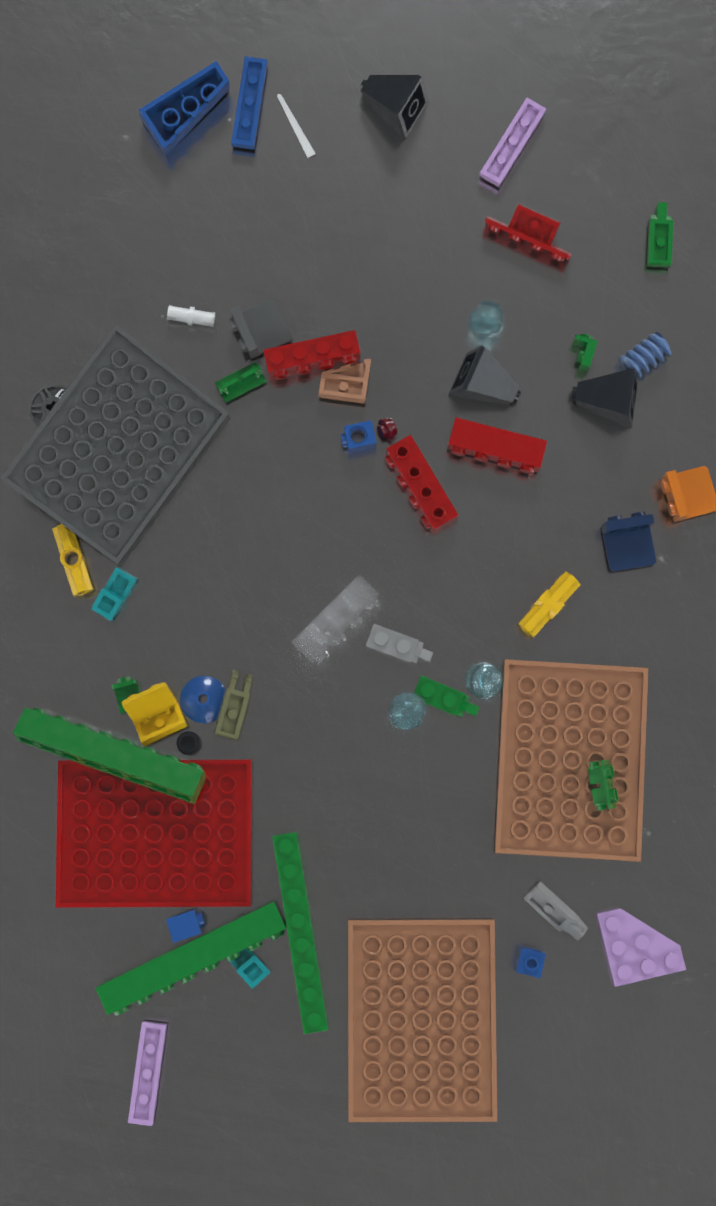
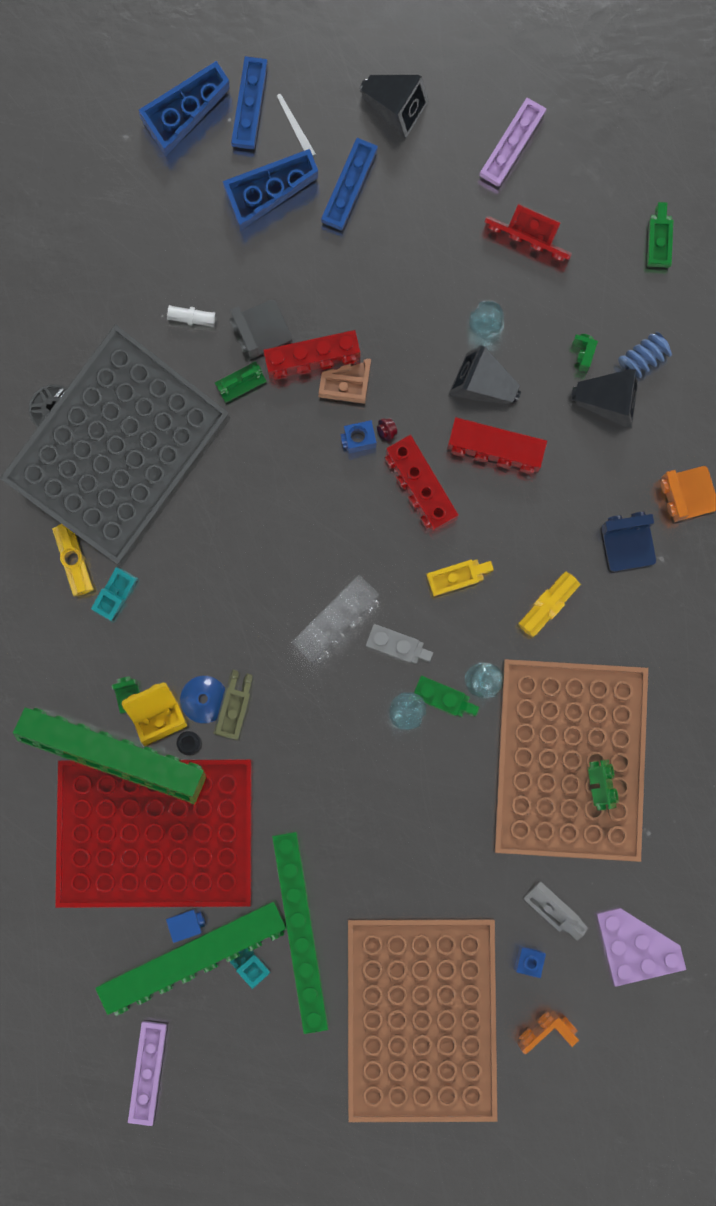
(266, 187): none -> blue wedge
(349, 184): none -> blue plate
(457, 576): none -> yellow hinge
(547, 1023): none -> orange bracket

